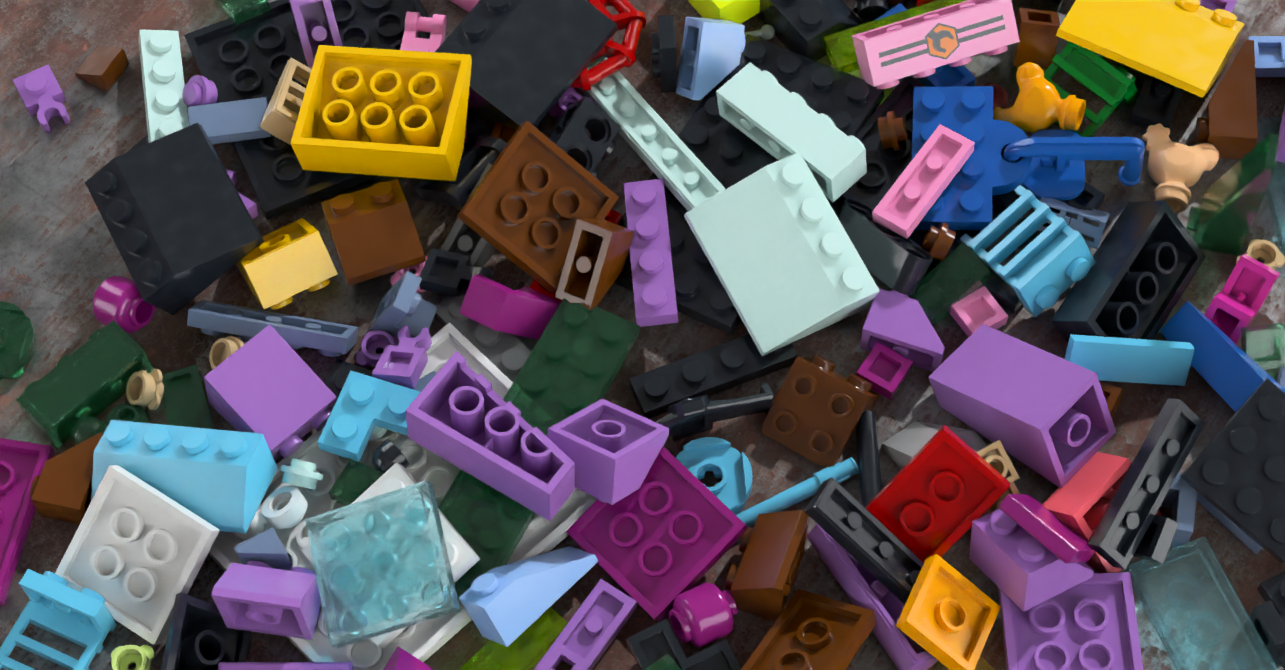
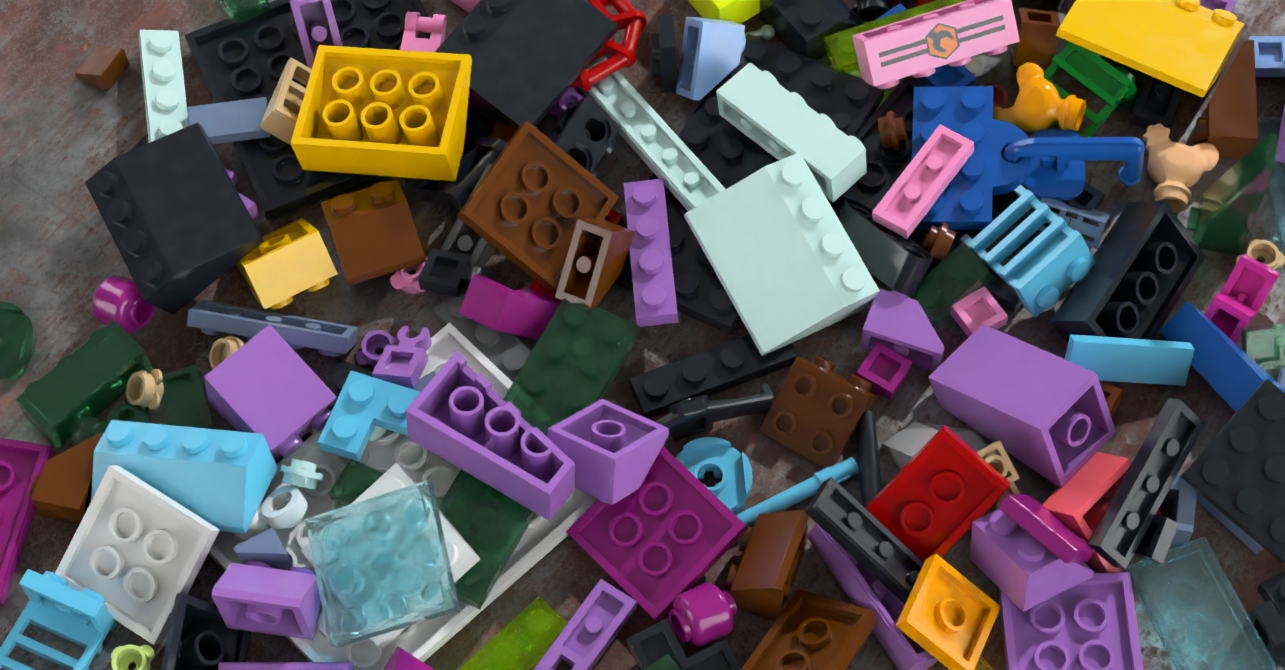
(42, 96): medium lavender plate -> none
(199, 91): medium lavender plate -> none
(387, 455): black hinge -> none
(403, 307): sand blue slope -> none
(518, 593): light blue slope -> none

